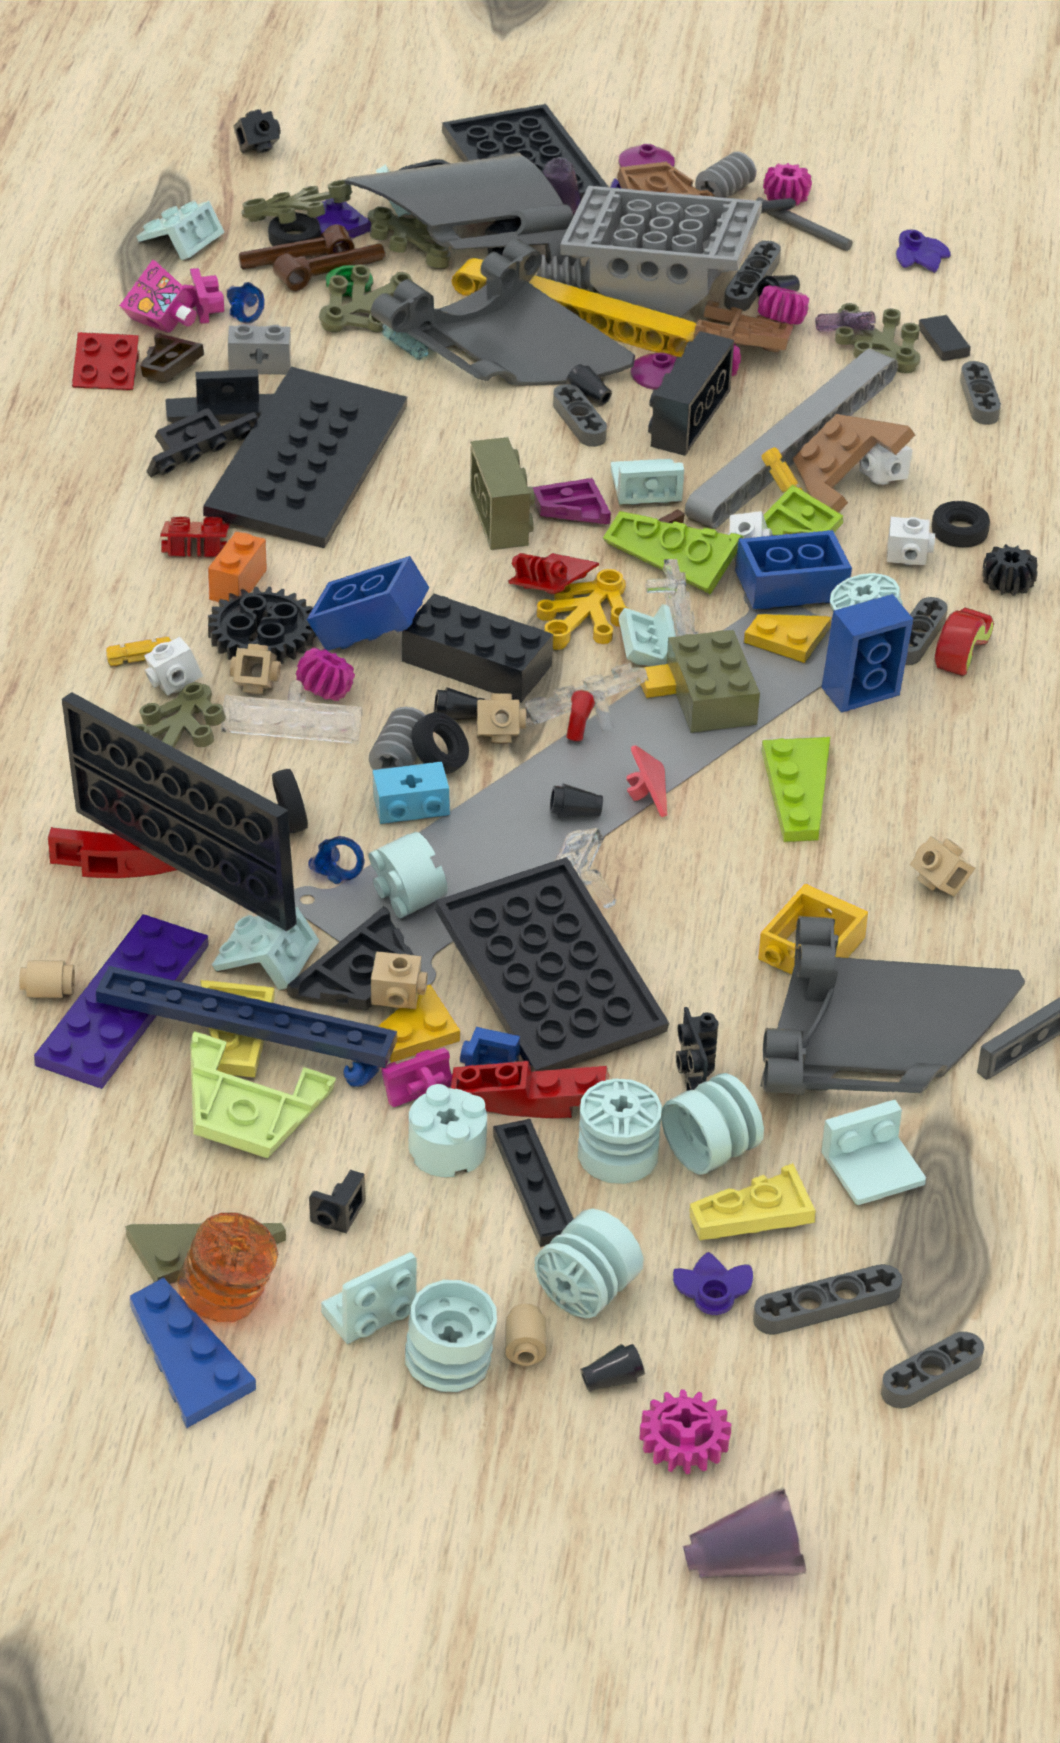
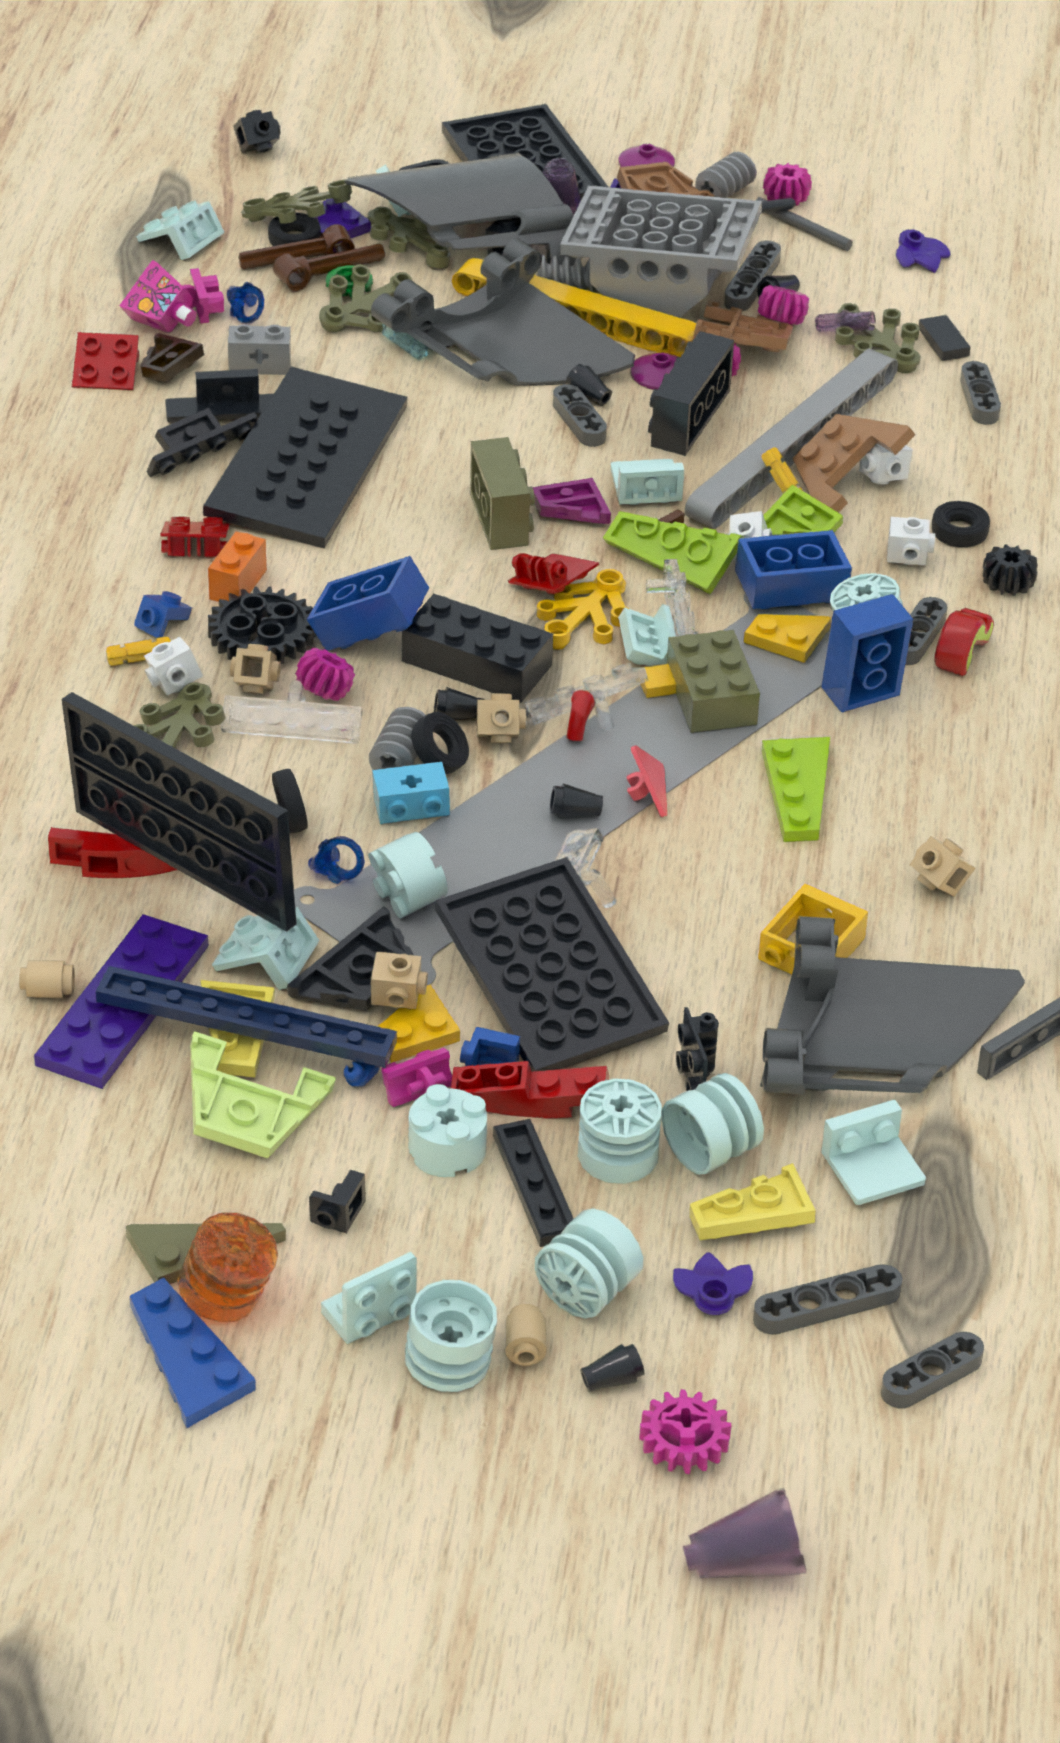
(158, 610): none -> blue bracket

